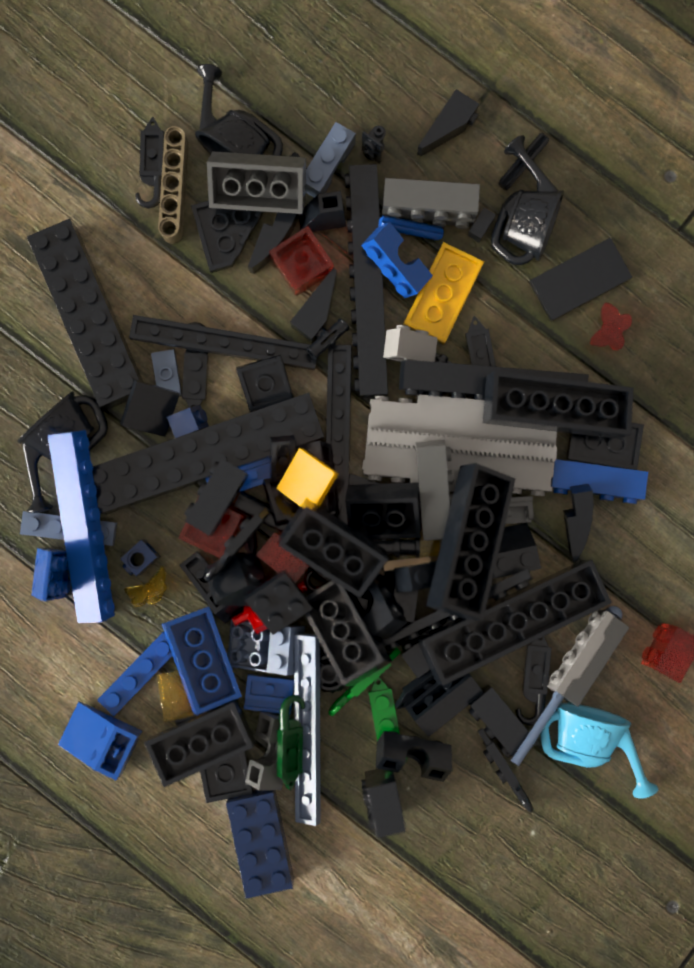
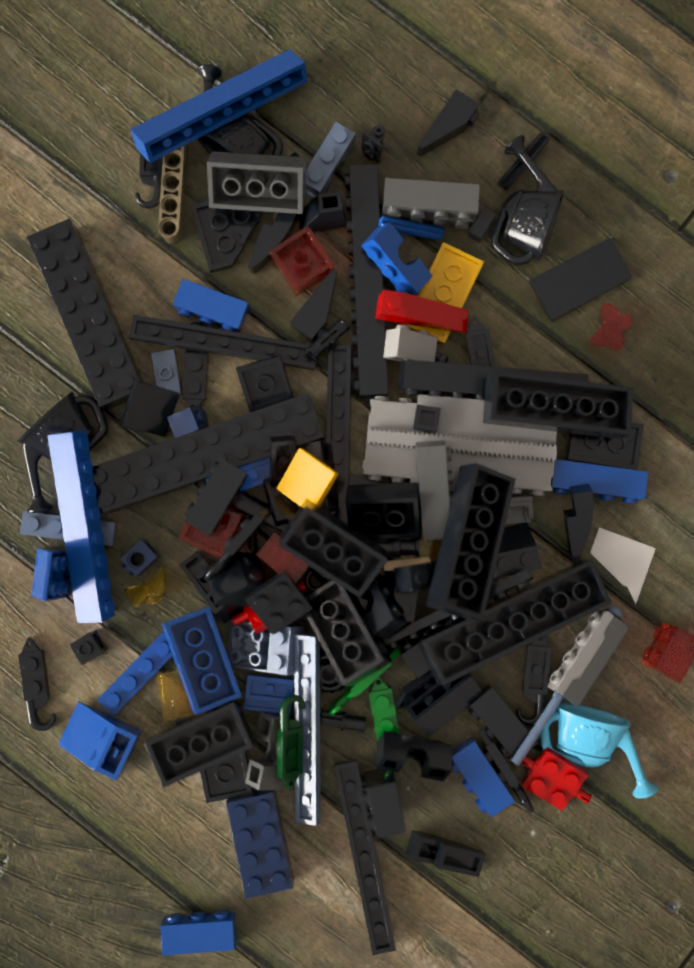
(34, 683): none -> black plate
(88, 647): none -> black brick
(198, 933): none -> blue brick
(211, 306): none -> blue brick
(219, 105): none -> blue brick
(343, 721): none -> black axle
(364, 858): none -> black plate
(420, 311): none -> red slope
(426, 418): none -> black plate
(445, 853): none -> black slope
(480, 778): none -> blue brick
(555, 779): none -> red plate
(623, 559): none -> white sticker

